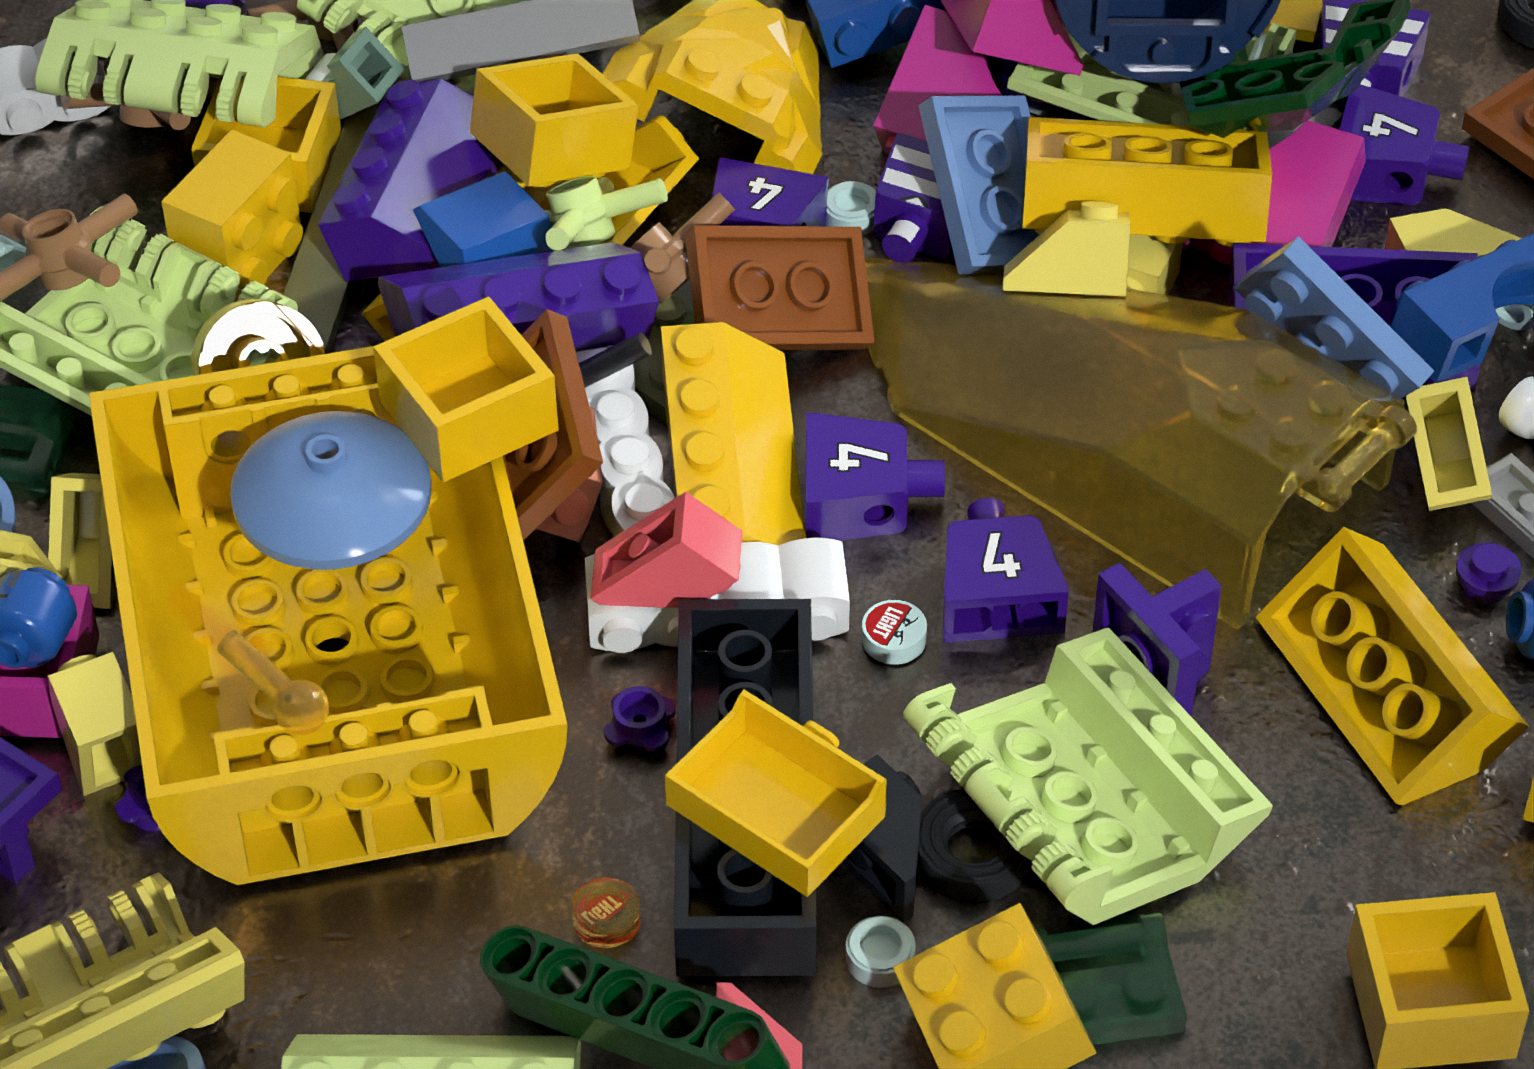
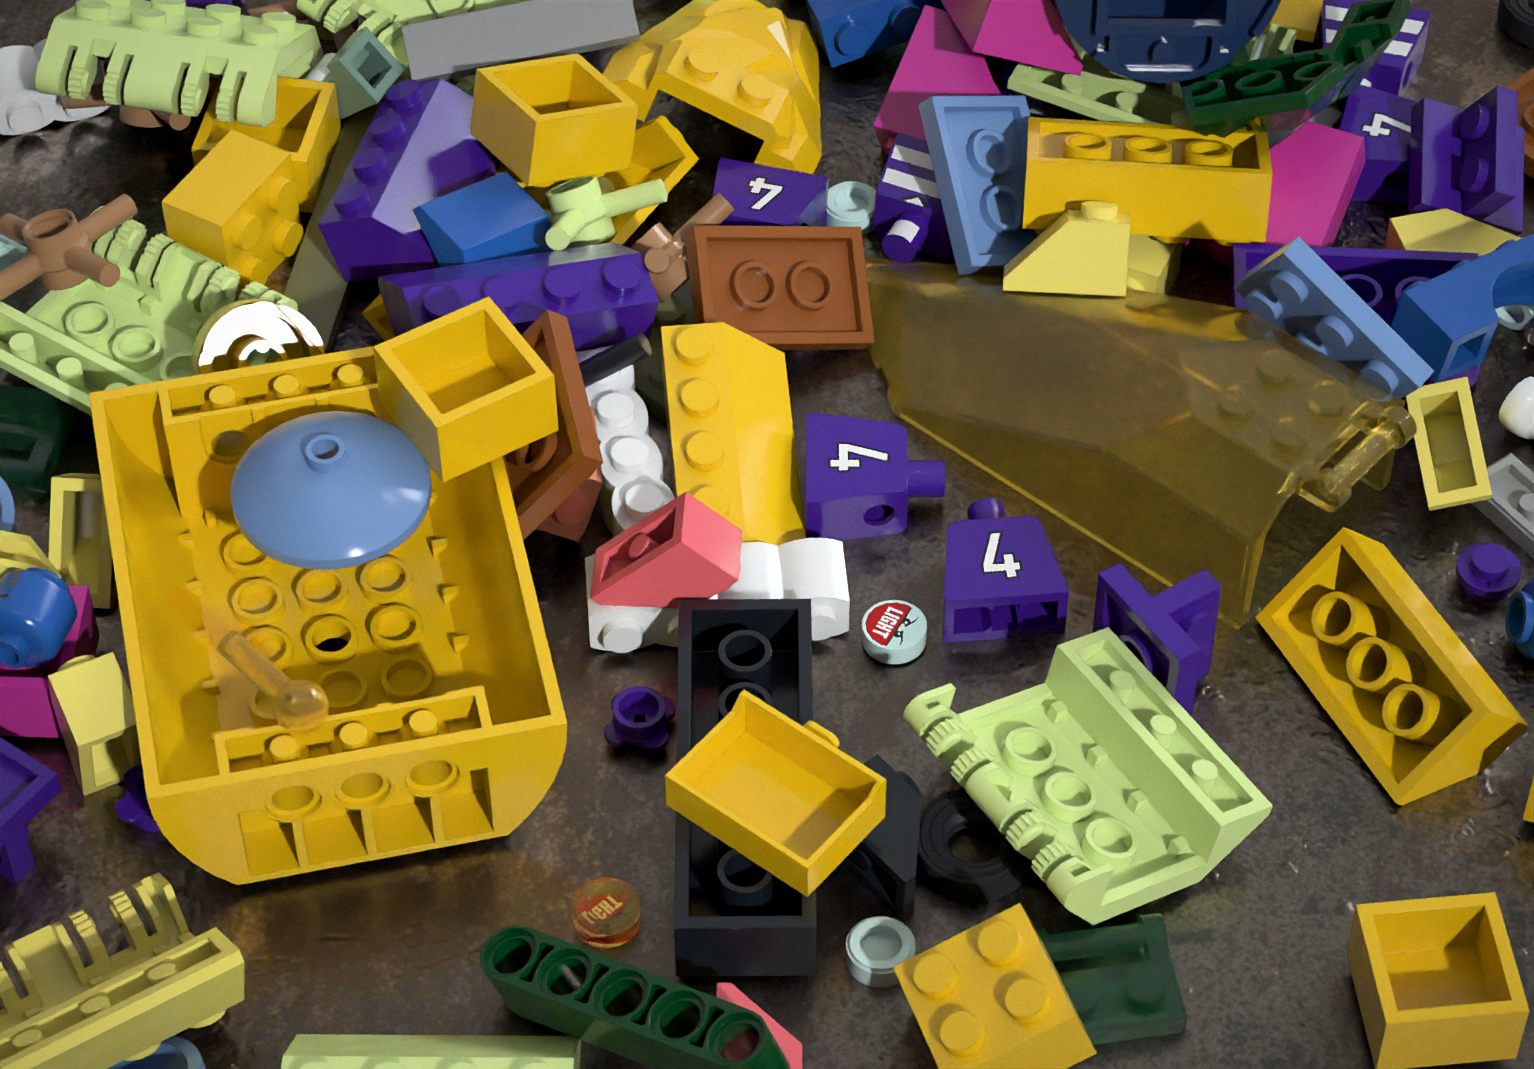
(1469, 159): none -> dark purple bracket

